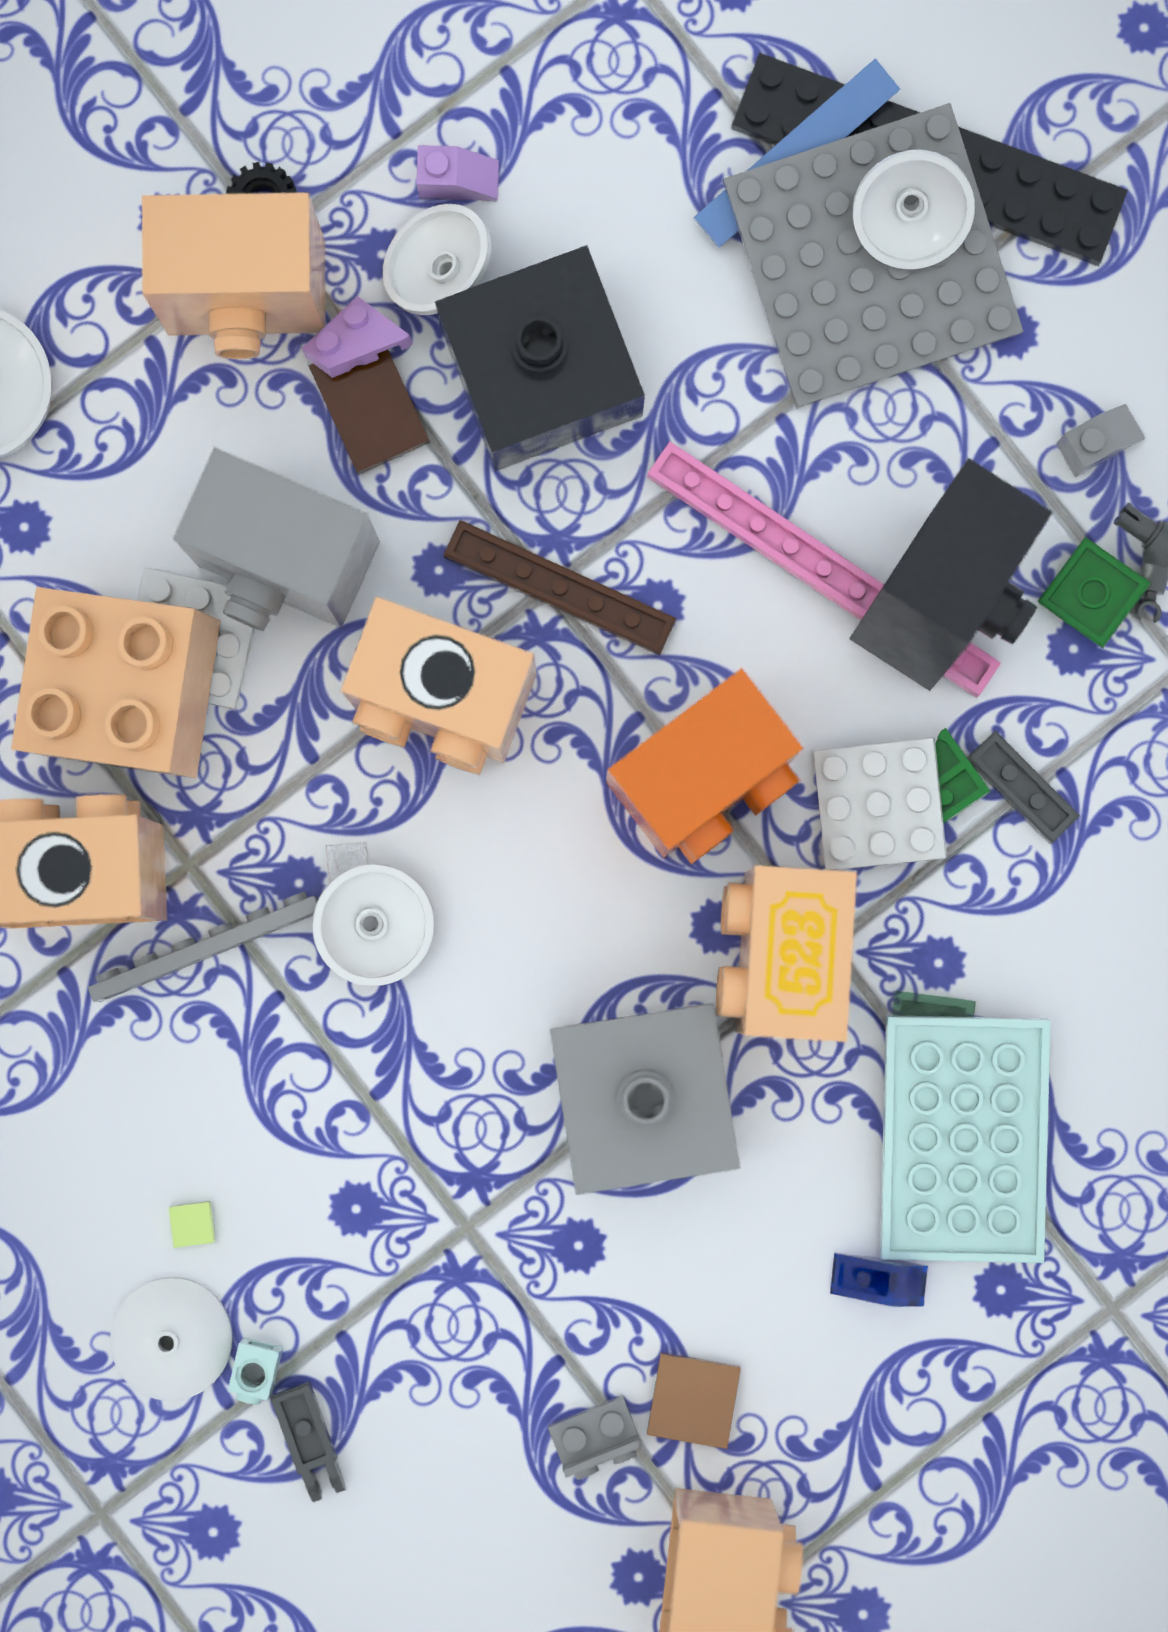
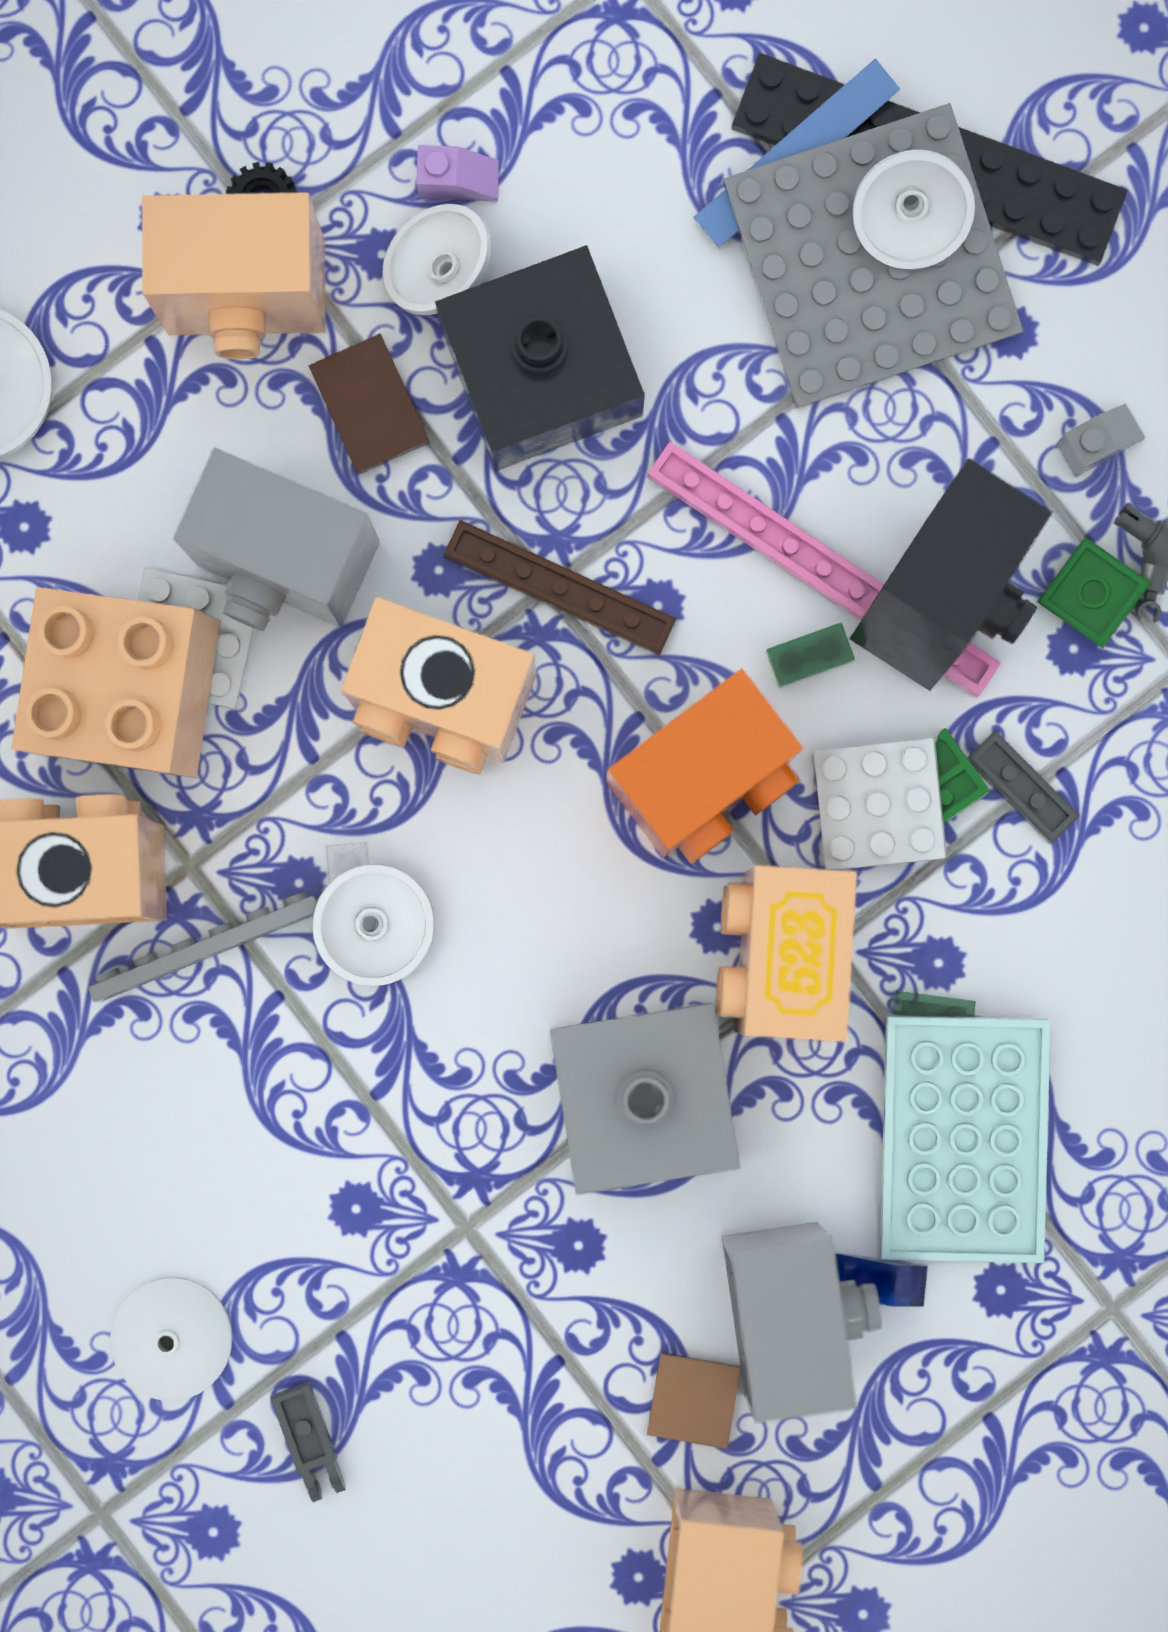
(192, 1224): yellowish green tile -> none
(257, 1352): light aqua brick -> none
(354, 339): lavender wing -> none
(595, 1438): light grey bracket -> none
(795, 1321): none -> light grey brick
(810, 655): none -> clear green plate

